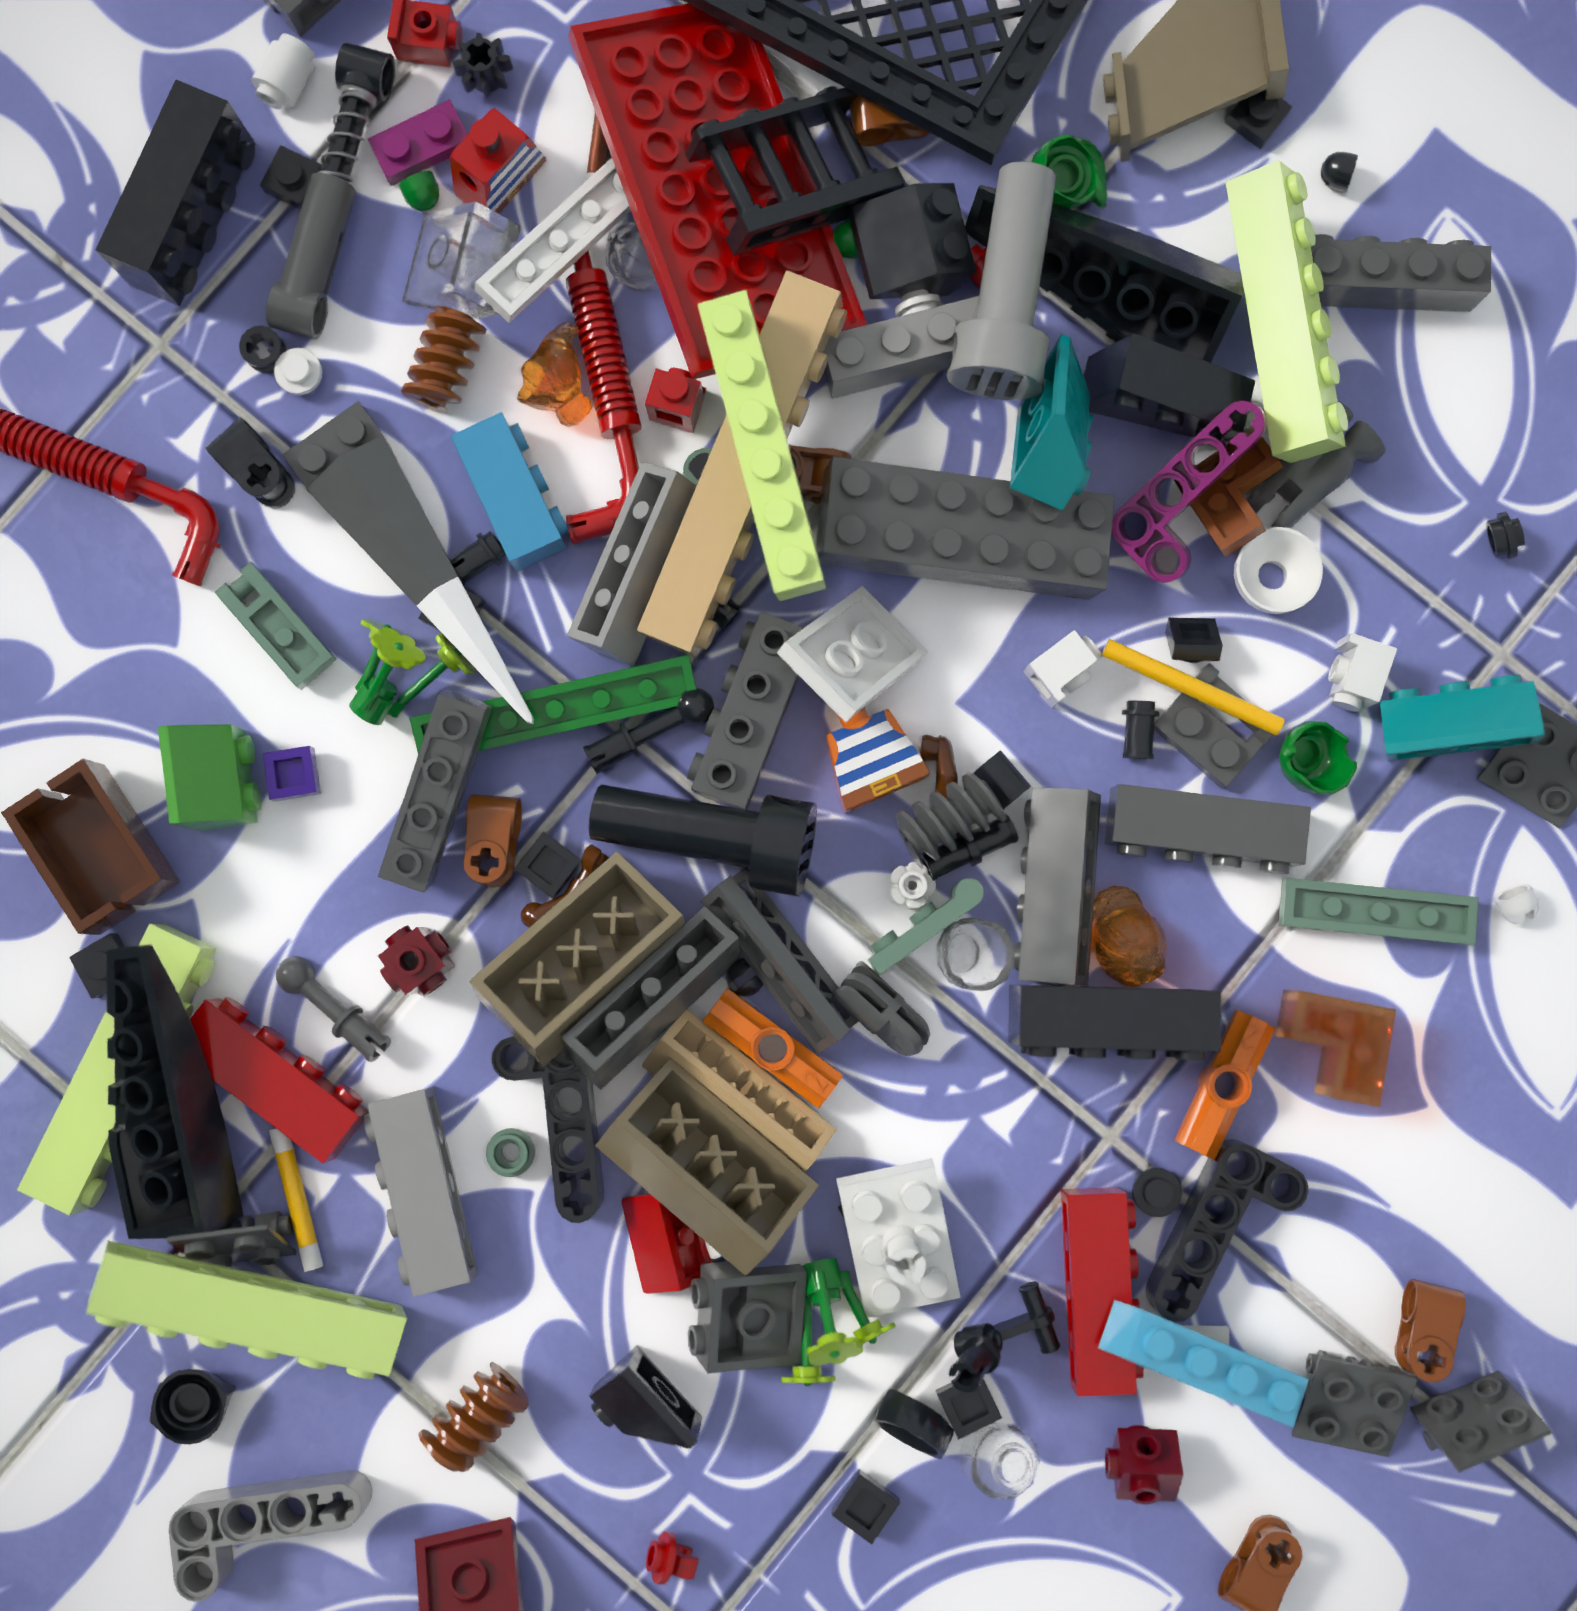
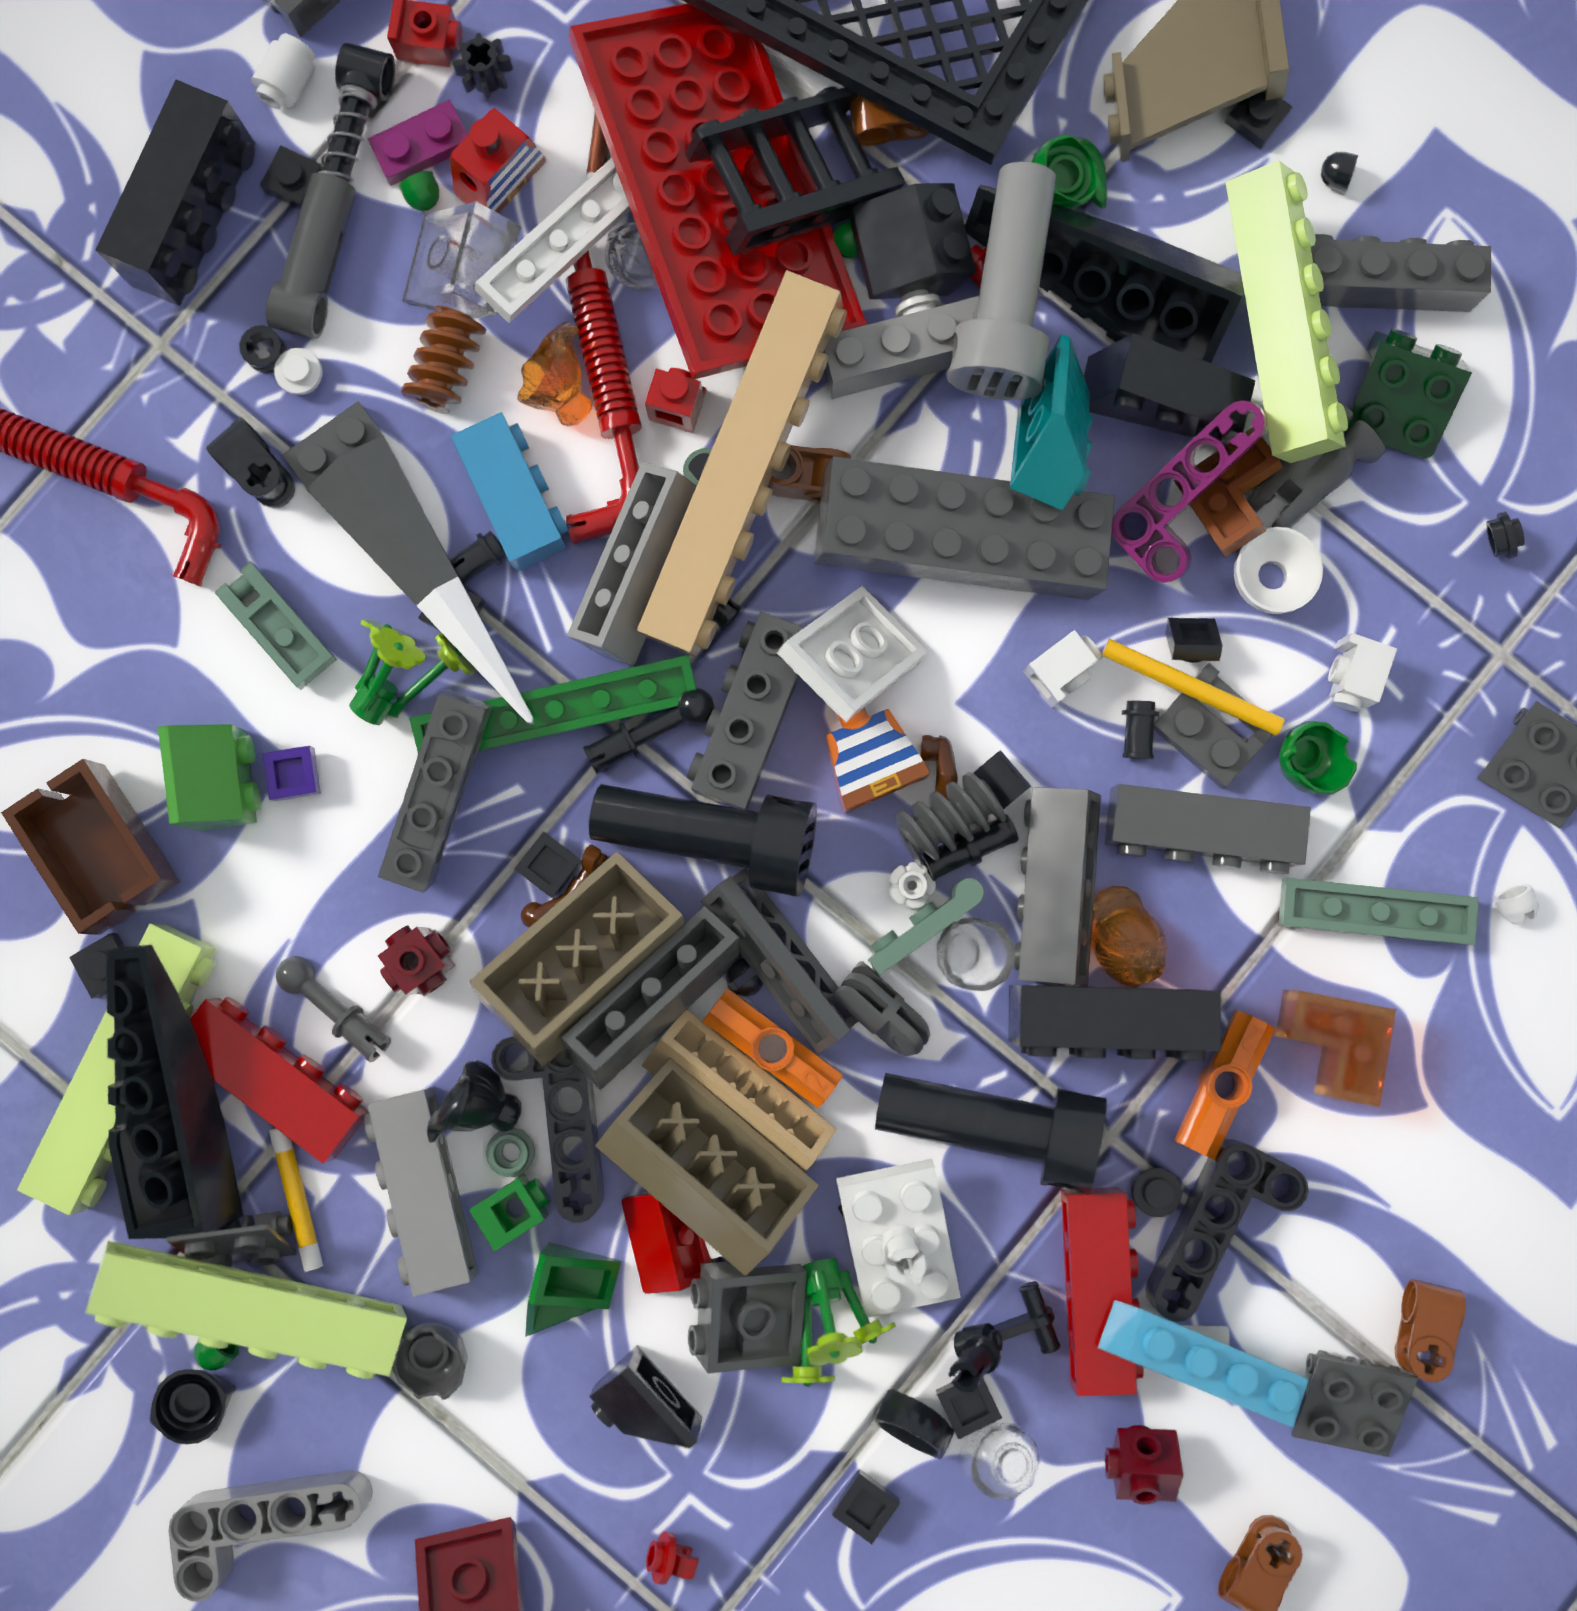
(214, 1358): none -> green hinge
(430, 1360): none -> dark grey hair
(475, 1103): none -> black hair
(476, 1421): dark orange piece -> none
(493, 831): dark orange piece -> none
(496, 1219): none -> green brick
(568, 1286): none -> green slope
(762, 446): yellowish green brick -> none
(1058, 1137): none -> black piece
(1409, 392): none -> dark green bracket
(1461, 719): teal slope -> none
(1479, 1421): dark grey hinge -> none

